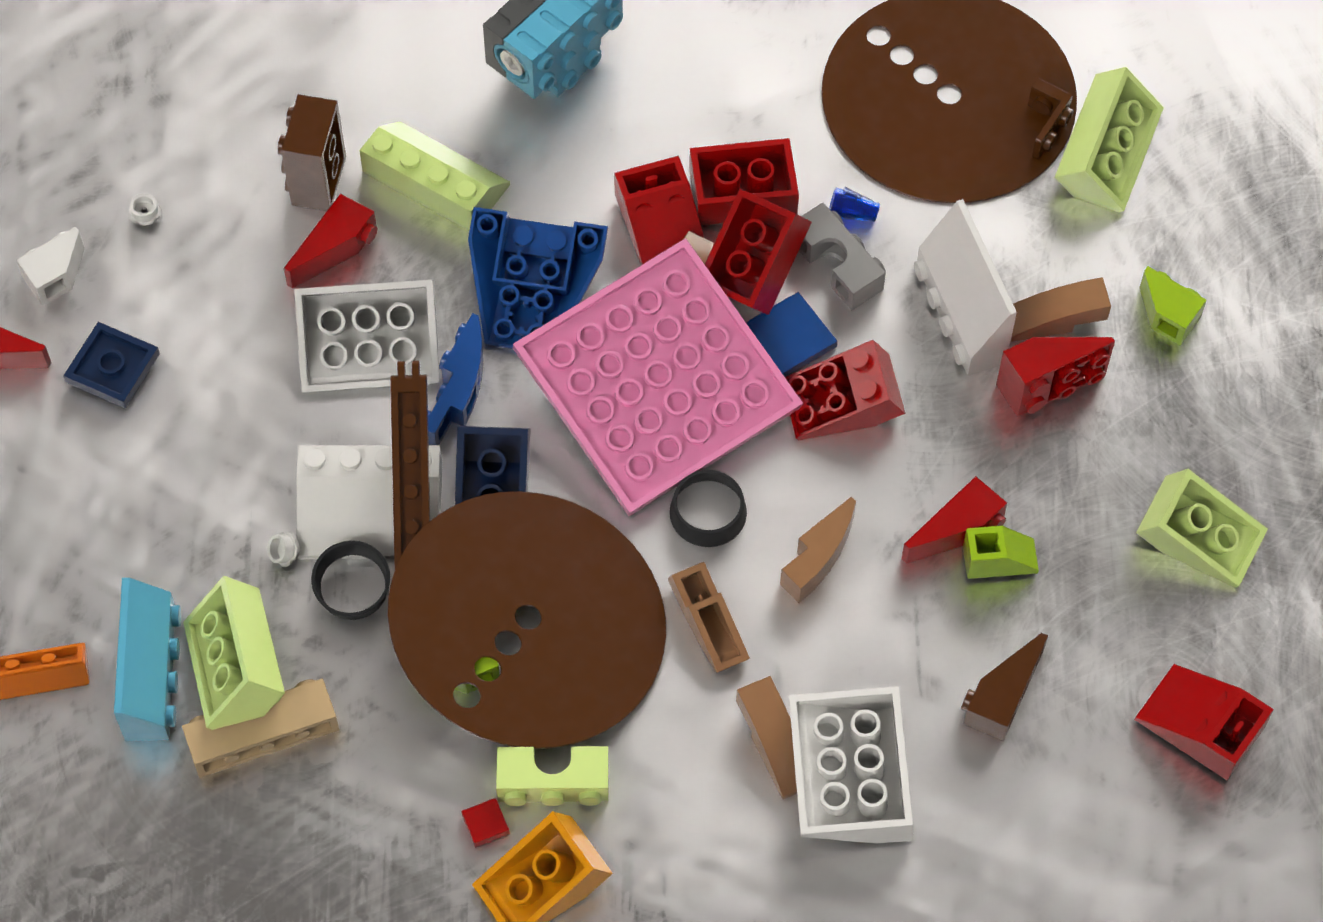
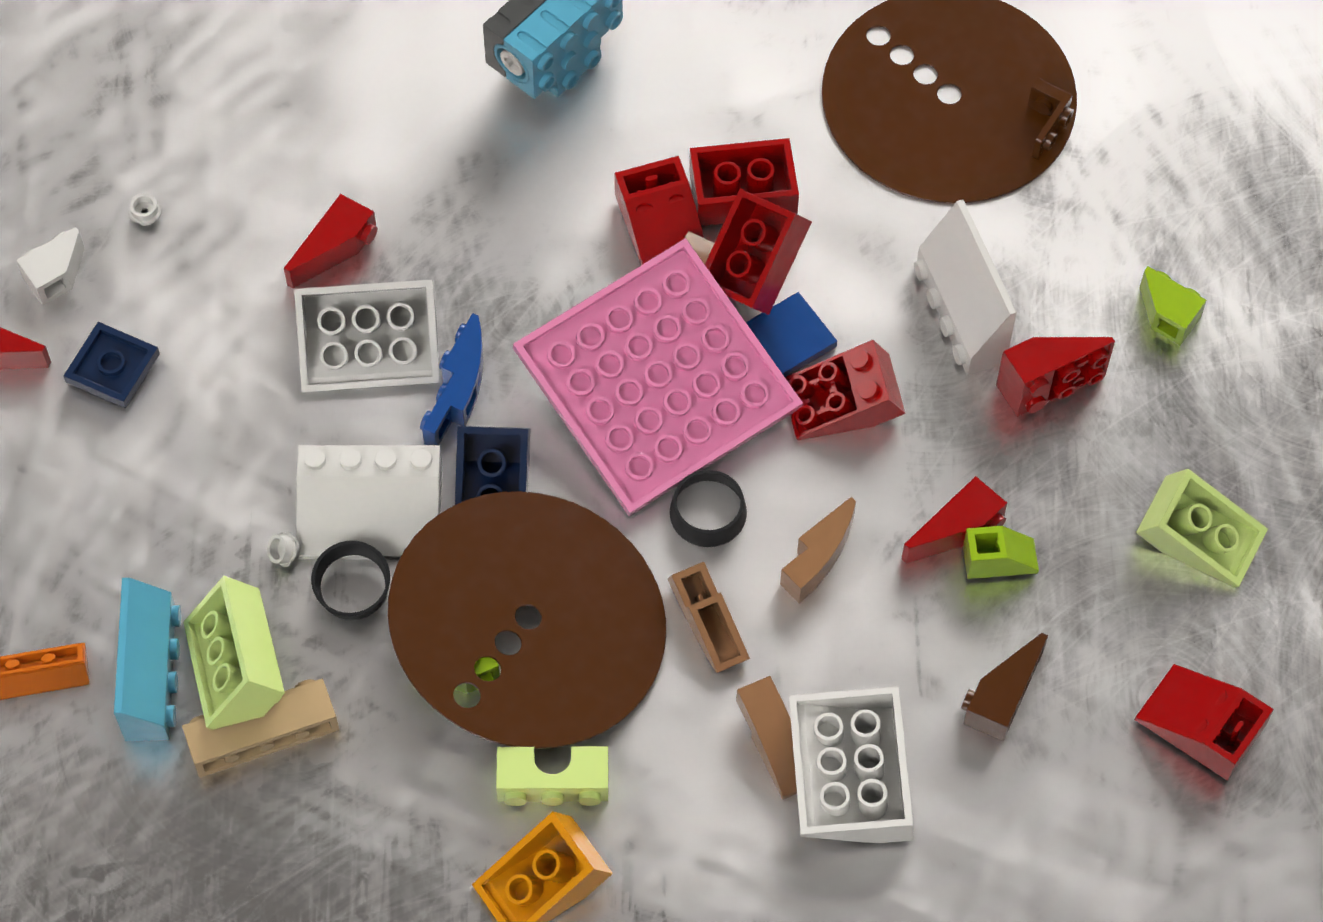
(312, 152): reddish brown brick -> none
(409, 455): reddish brown hinge -> none
(430, 173): yellowish green slope -> none
(485, 822): red tile -> none
(529, 271): blue wedge -> none
(853, 205): clear blue cone -> none
(859, 274): light grey arch -> none
(1061, 309): medium nougat slope -> none
(1109, 140): yellowish green slope -> none

